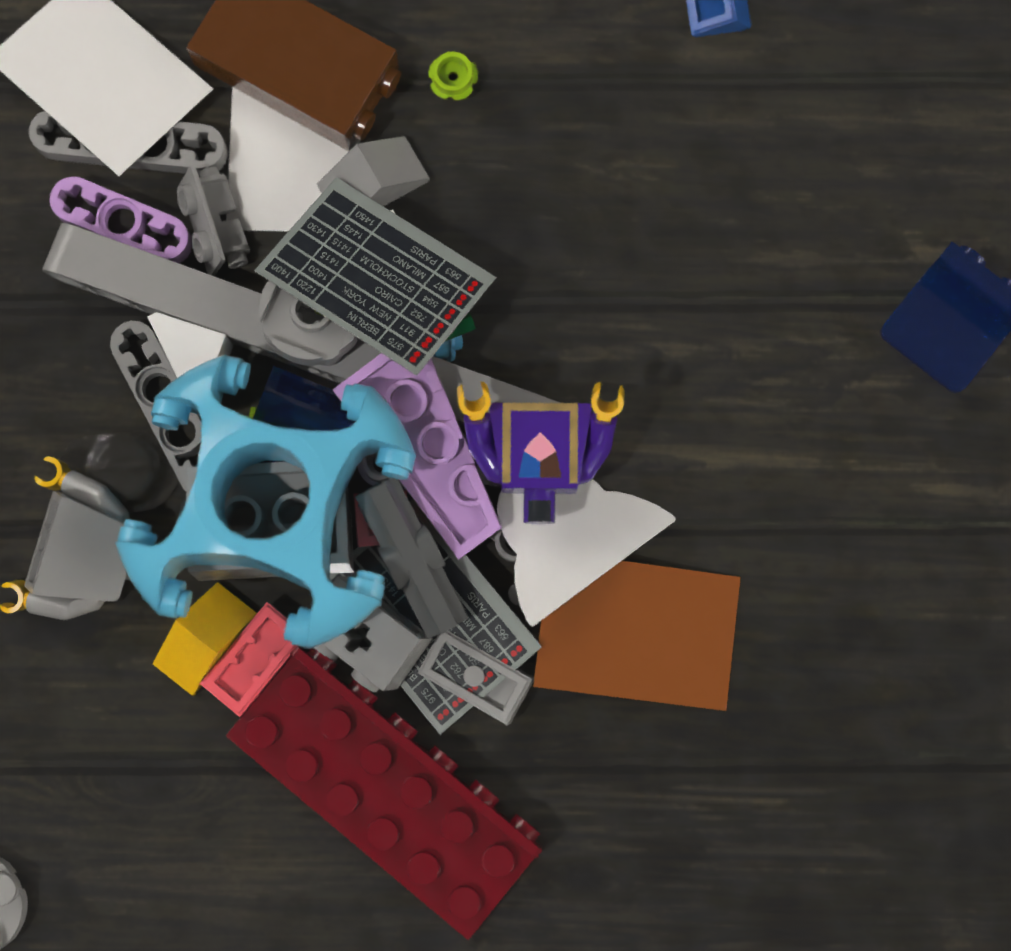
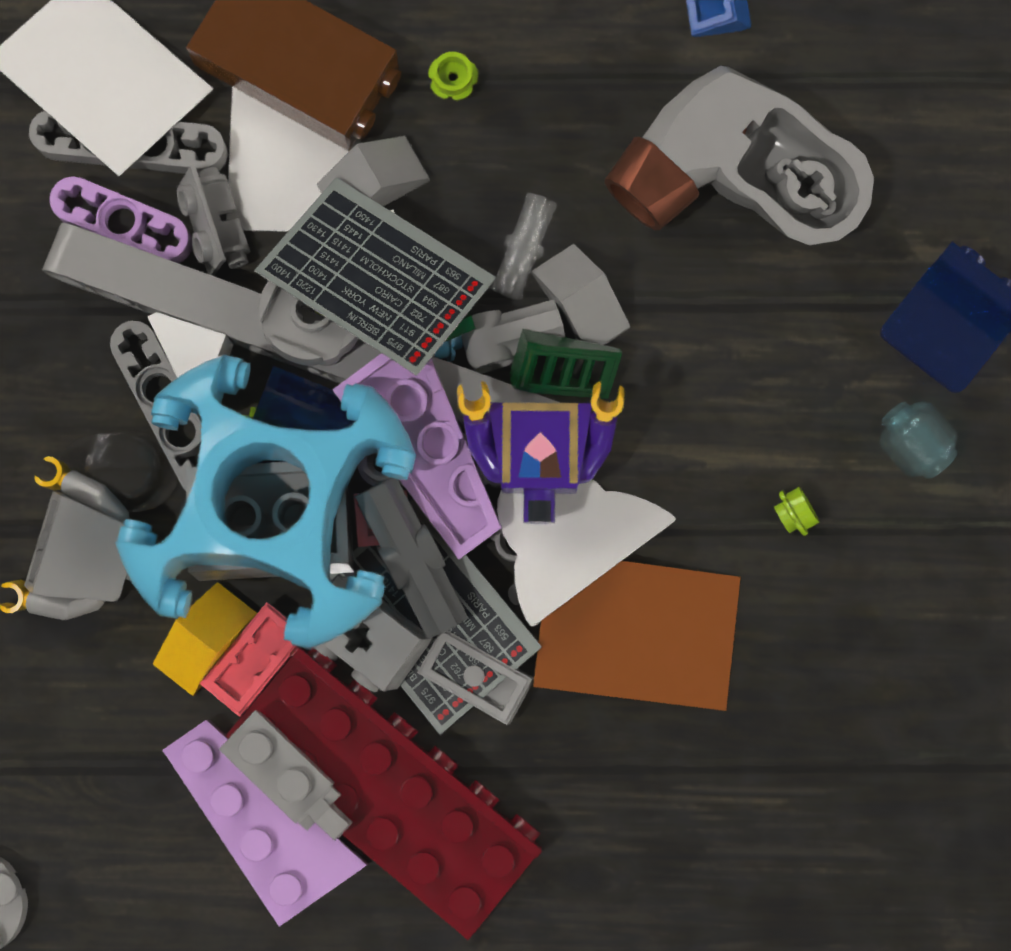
(277, 856): none -> lavender wing
(285, 775): none -> light grey hinge
(498, 334): none -> light grey piece
(524, 246): none -> clear pin
(532, 344): none -> dark green slope
(582, 296): none -> light grey slope
(754, 152): none -> light grey piece
(796, 511): none -> lime plate
(918, 439): none -> clear light blue head

